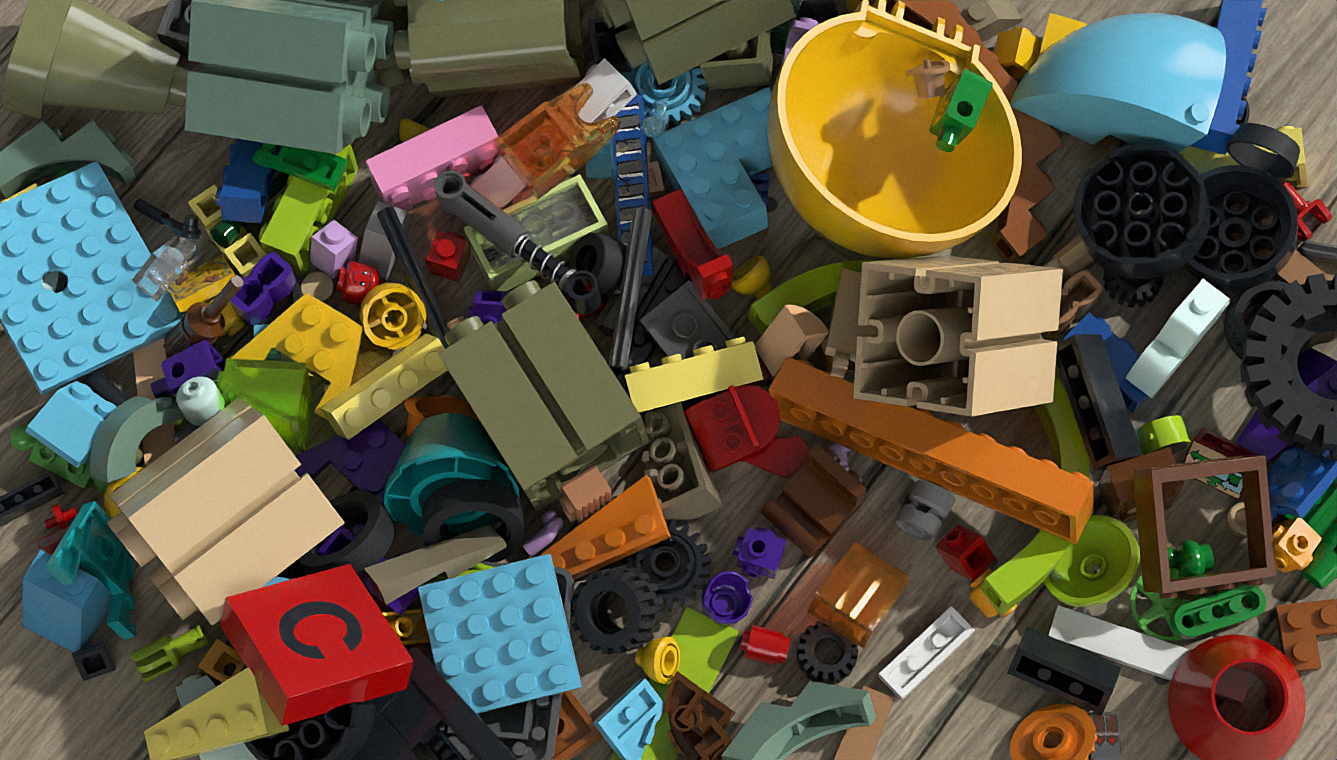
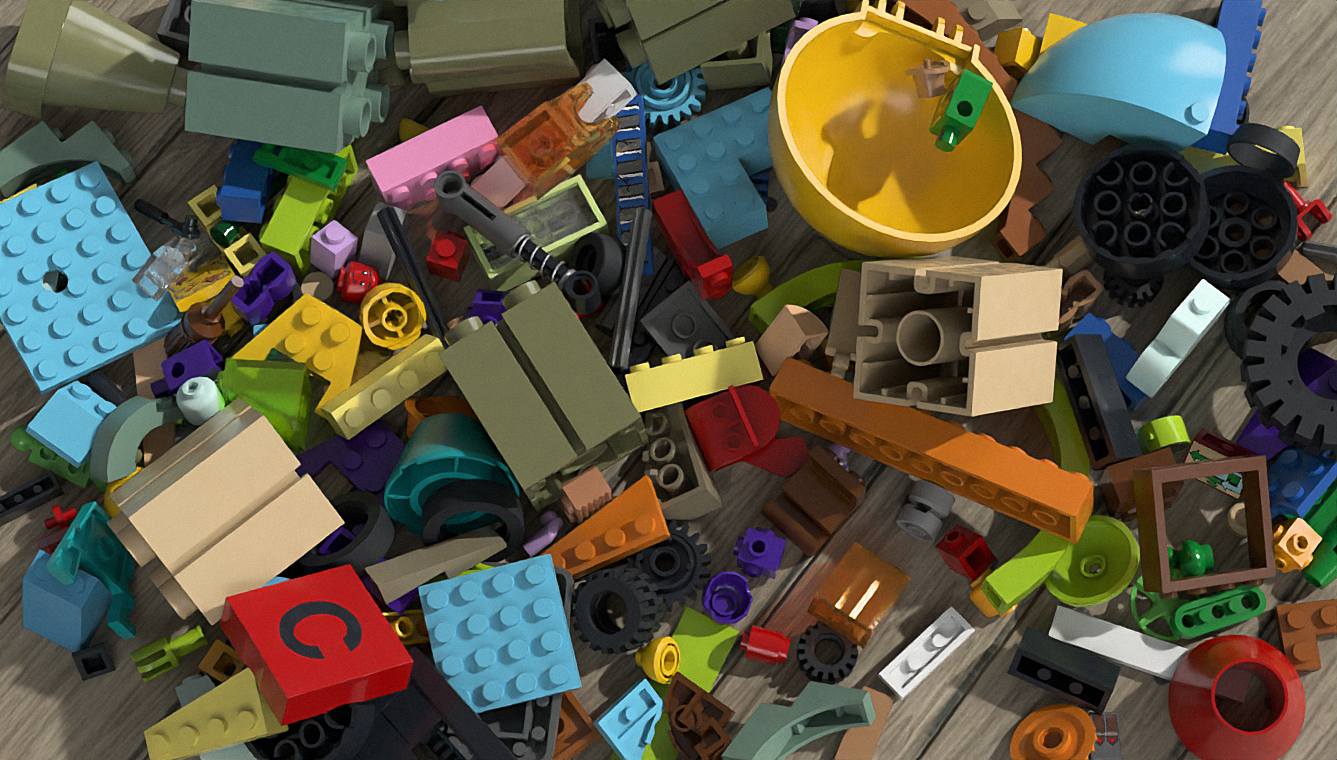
(656, 123): clear light blue arm -> none

